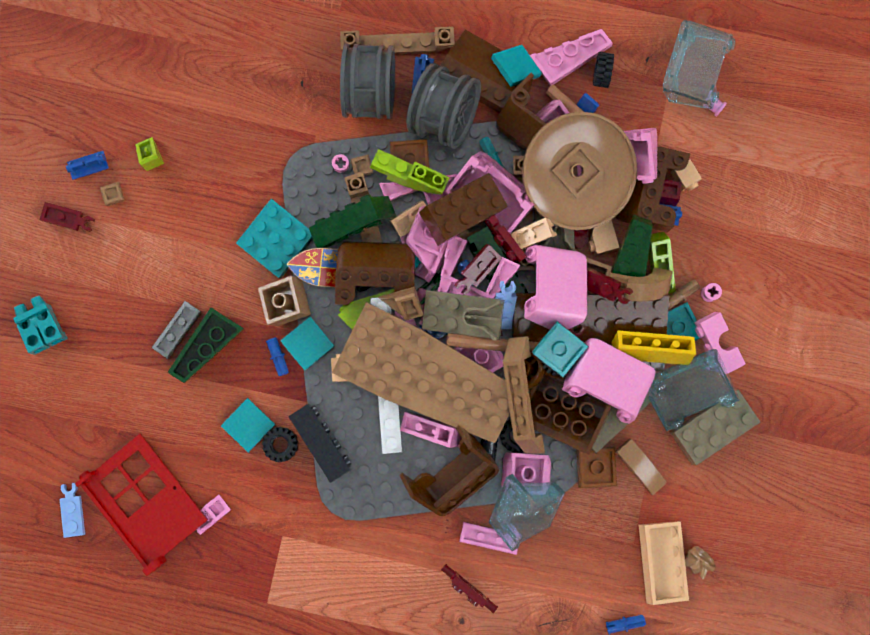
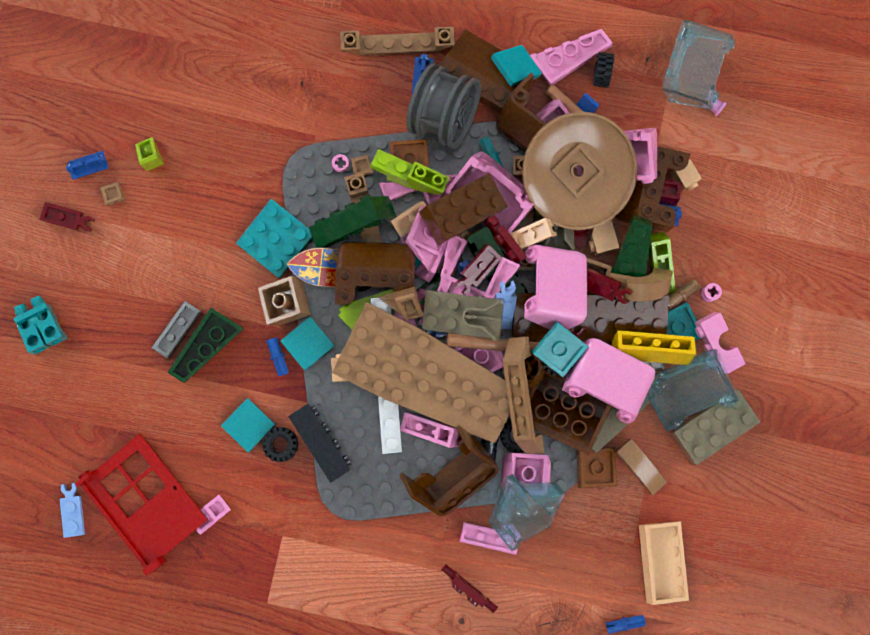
(367, 81): dark grey wheel -> none
(699, 561): medium nougat piece -> none

